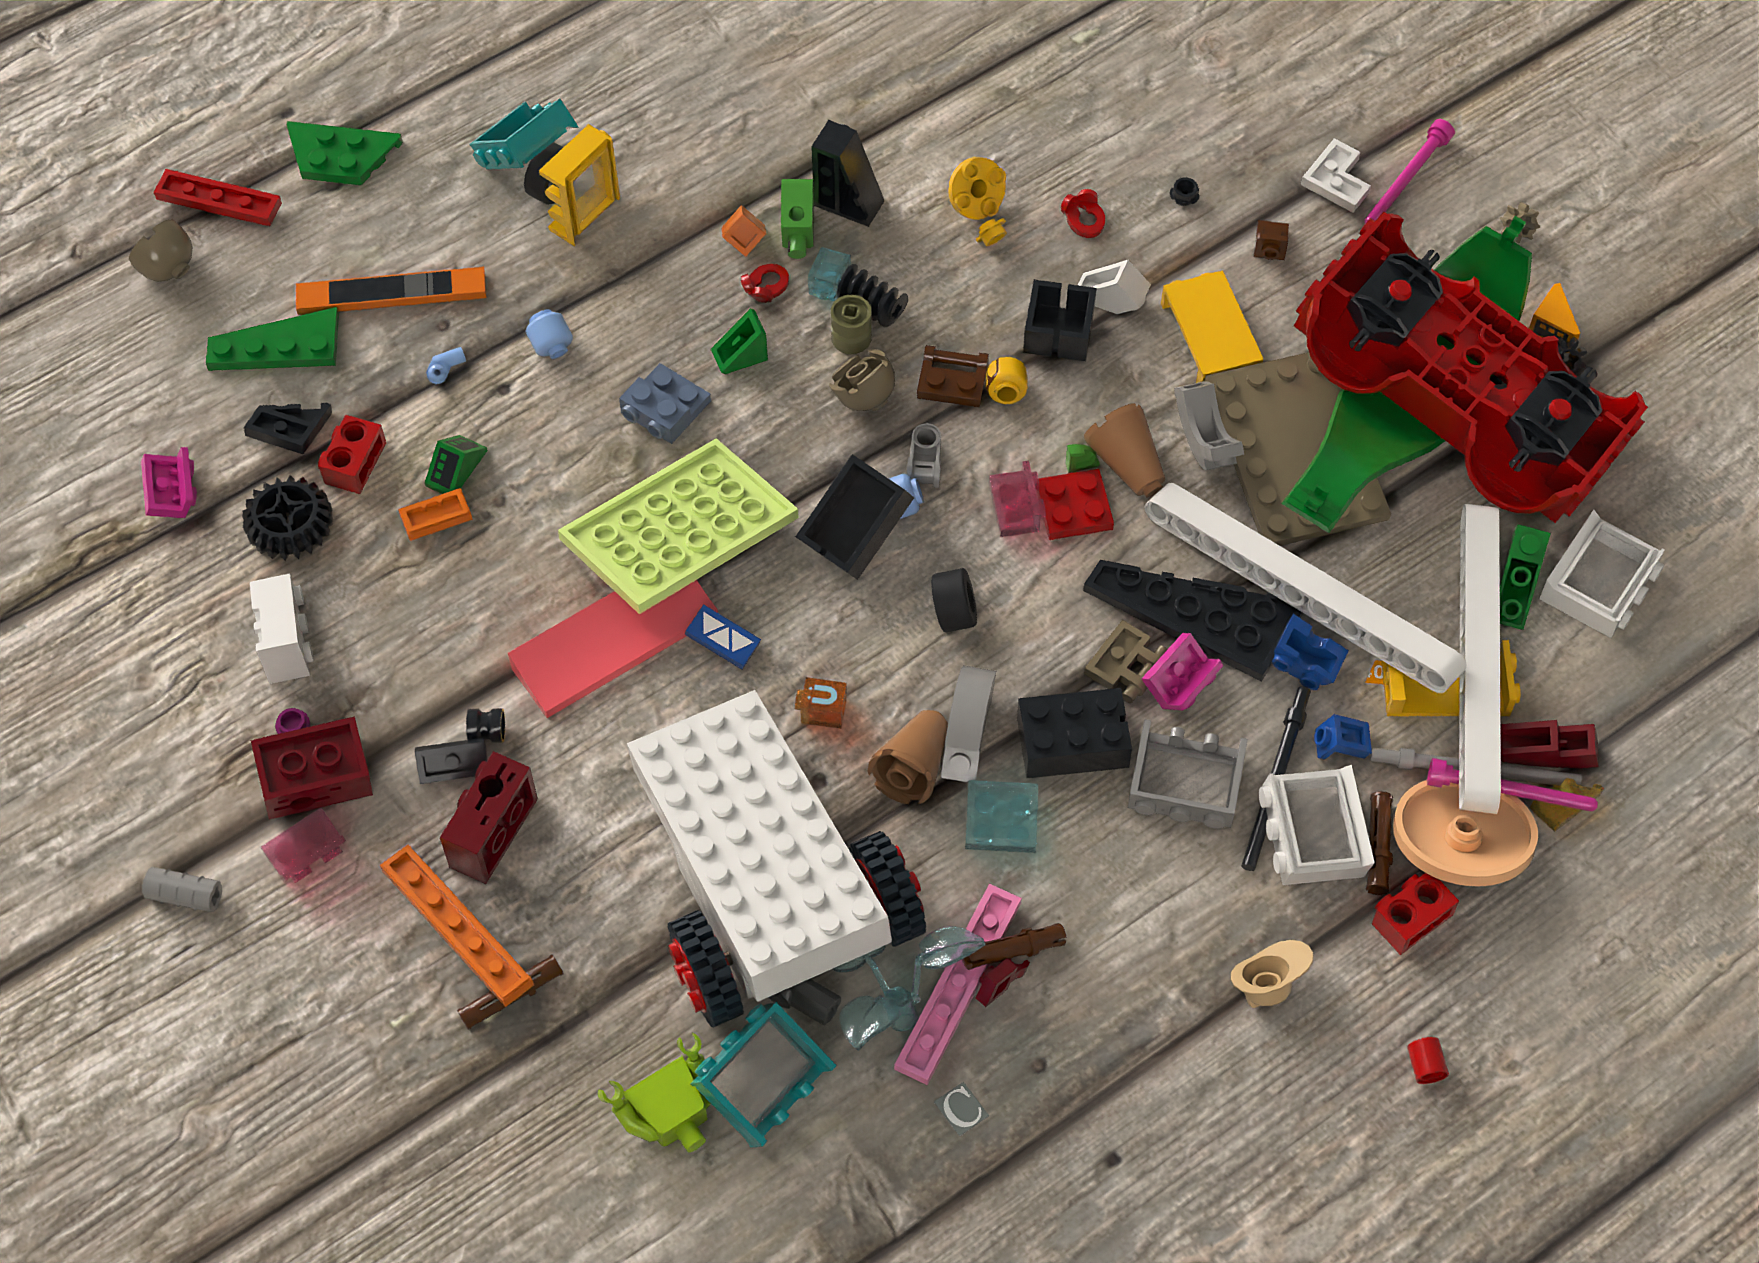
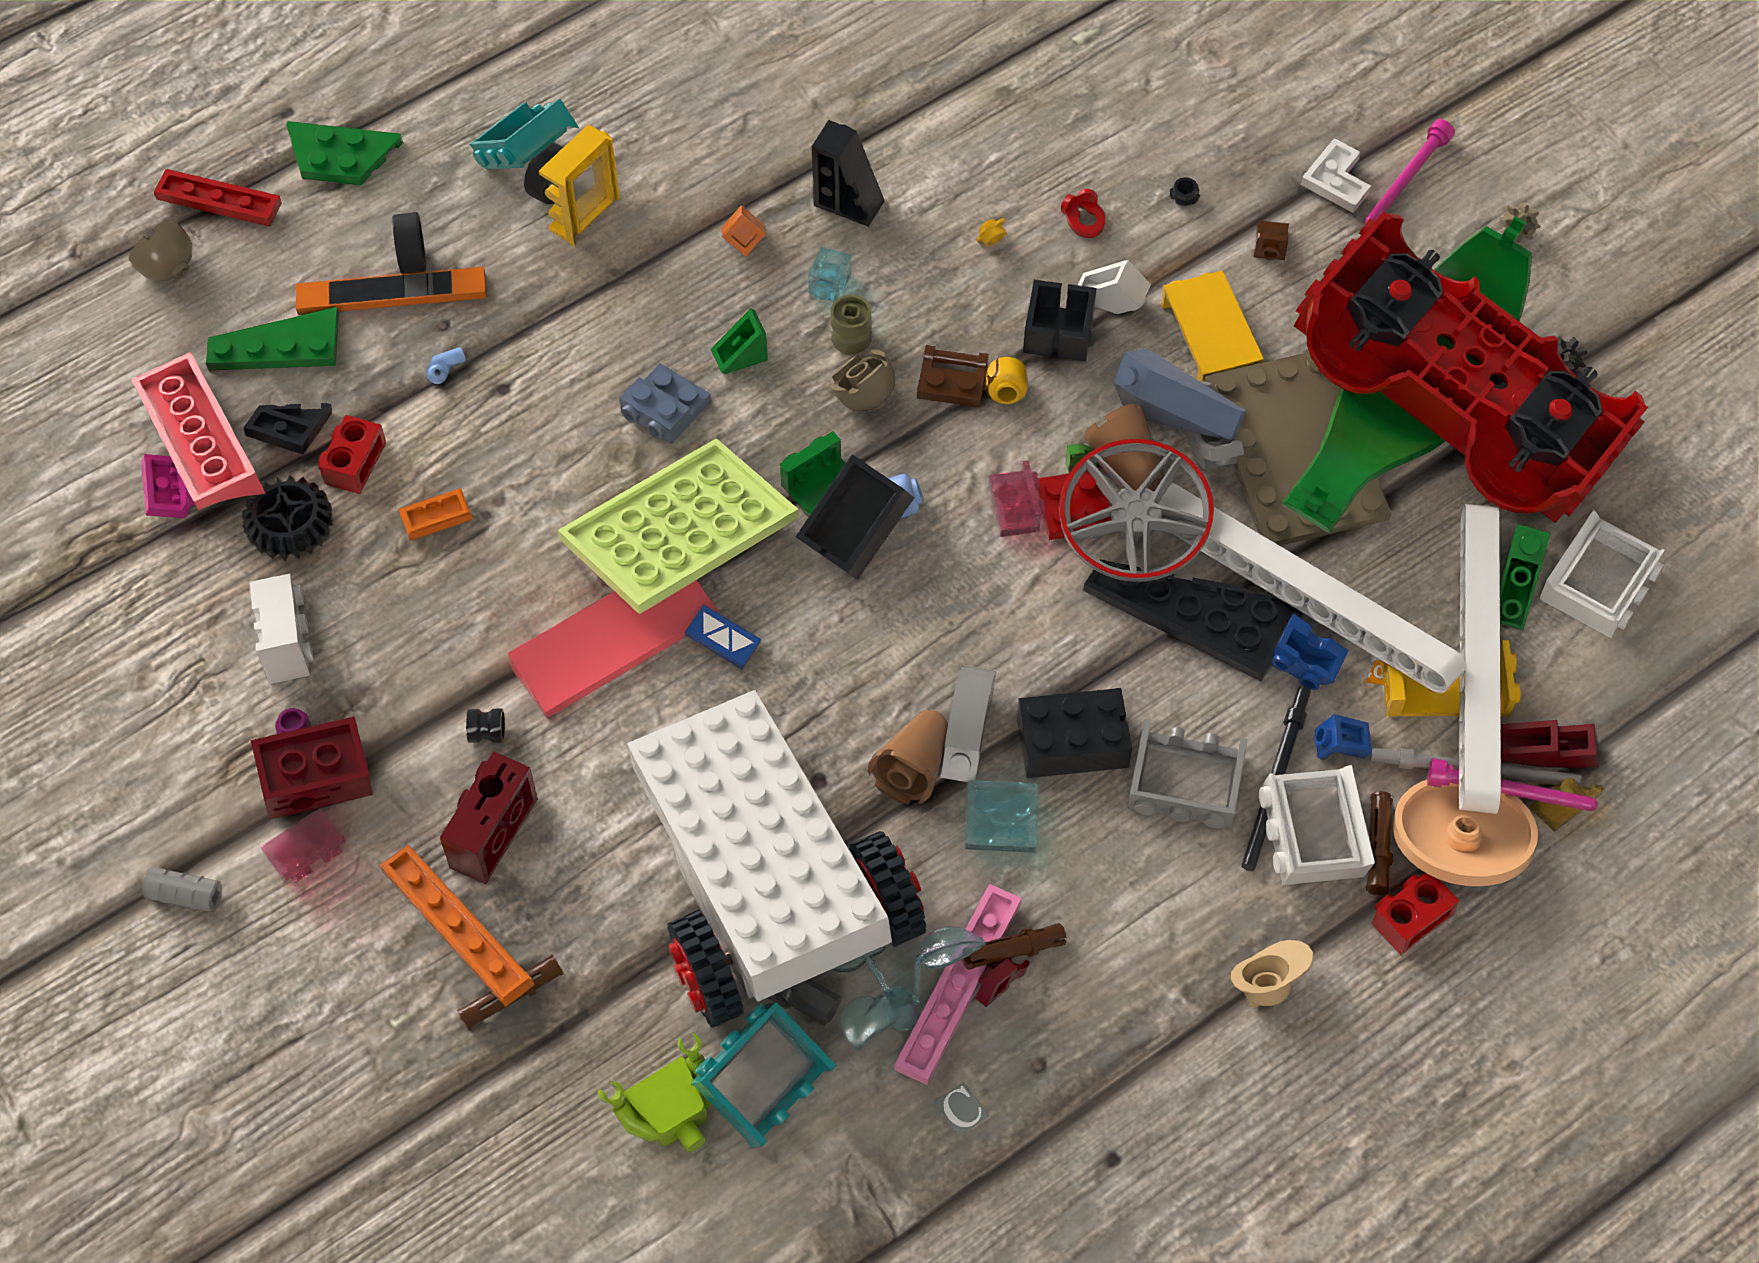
(196, 433): none -> coral arch
(409, 242): none -> black tyre
(450, 760): black plate -> none
(453, 463): green slope -> none
(549, 334): light blue head -> none
(767, 293): red piece -> none
(797, 216): bright green torso -> none
(812, 471): none -> green bracket
(822, 702): clear orange brick -> none
(884, 305): black piece -> none
(925, 460): light grey piece -> none
(954, 600): black tyre -> none
(977, 188): yellow plate -> none
(1118, 655): dark tan plate -> none
(1136, 511): none -> light grey wheel
(1174, 396): none -> sand blue wedge
(1181, 674): dark pink bracket -> none
(1428, 1060): red beam -> none
(1555, 316): light orange slope -> none

